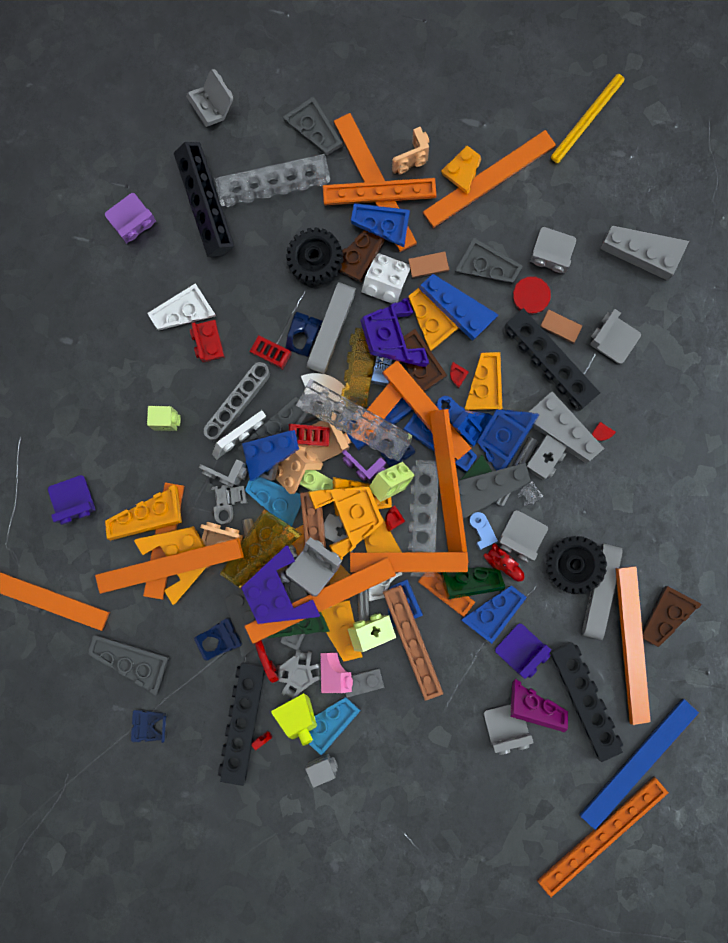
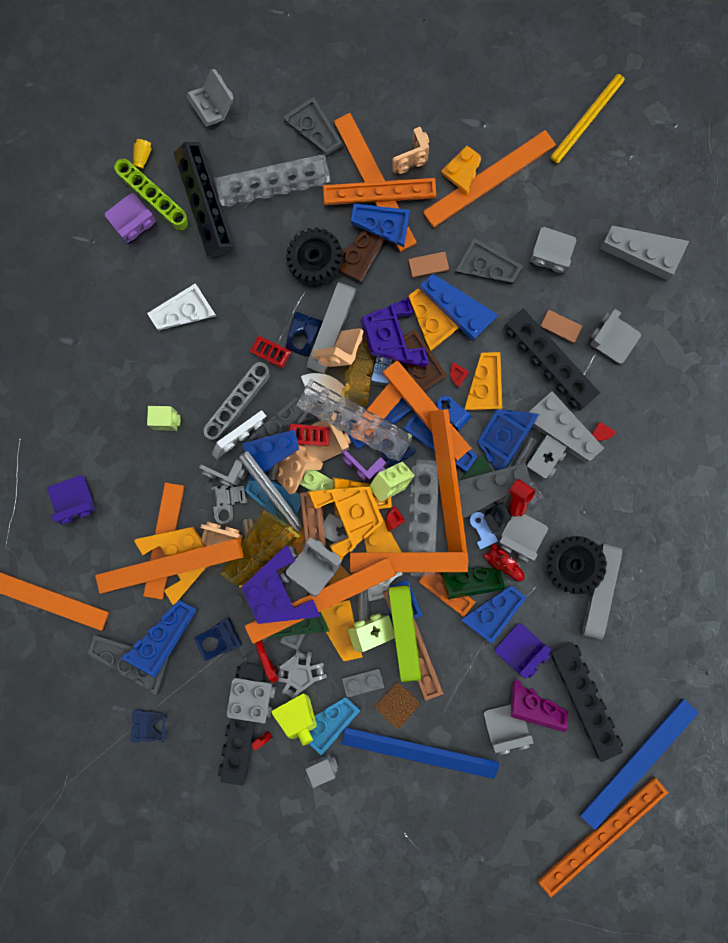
(141, 151): none -> yellow cone
(146, 516): light orange wing -> none
(147, 187): none -> lime beam
(157, 645): none -> blue wing
(207, 341): red bracket -> none
(250, 700): none -> light grey bracket
(270, 491): none -> light grey axle
(333, 676): bright pink arch -> none
(343, 351): none -> light nougat bracket
(385, 278): white bracket -> none
(397, 705): none -> clear orange piece
(405, 633): none -> lime beam
(420, 753): none -> blue tile
(471, 425): blue wing -> none
(496, 517): none -> black bracket
(521, 496): none -> red piece
(531, 295): red tile -> none
(633, 645): tile -> none
(669, 613): reddish brown wing -> none

